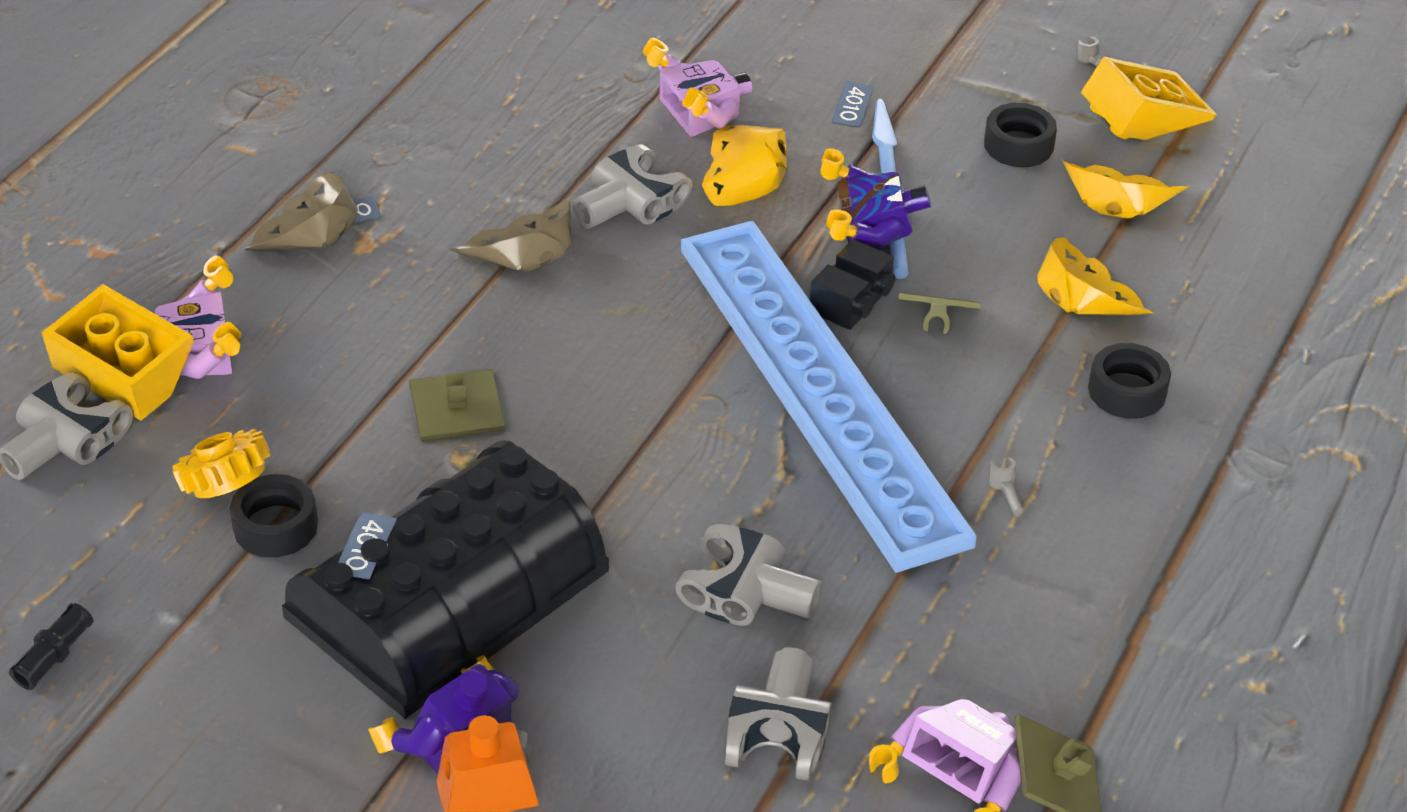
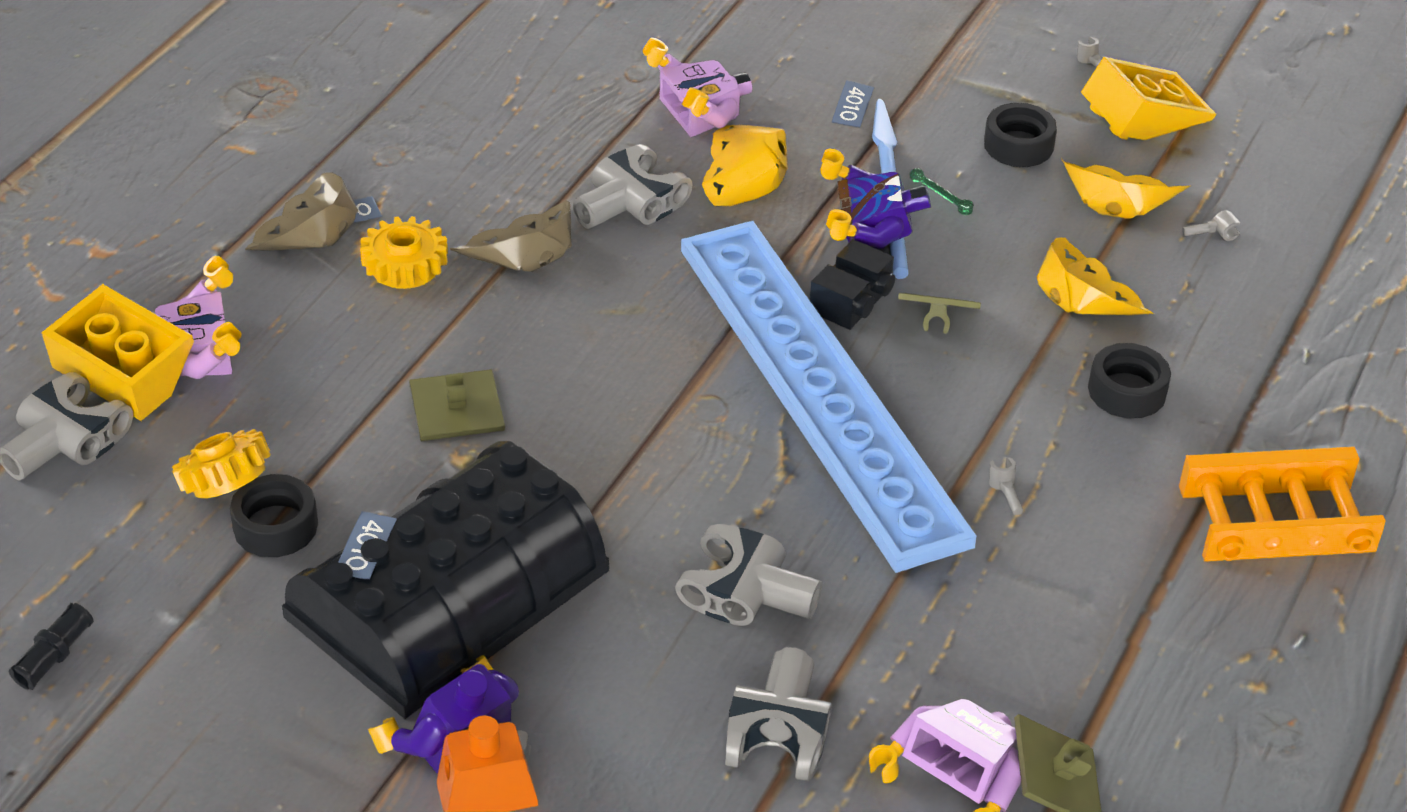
(404, 253): none -> yellow gear
(965, 206): none -> clear green hinge
(1223, 223): none -> light grey hand
(1280, 472): none -> light orange fence

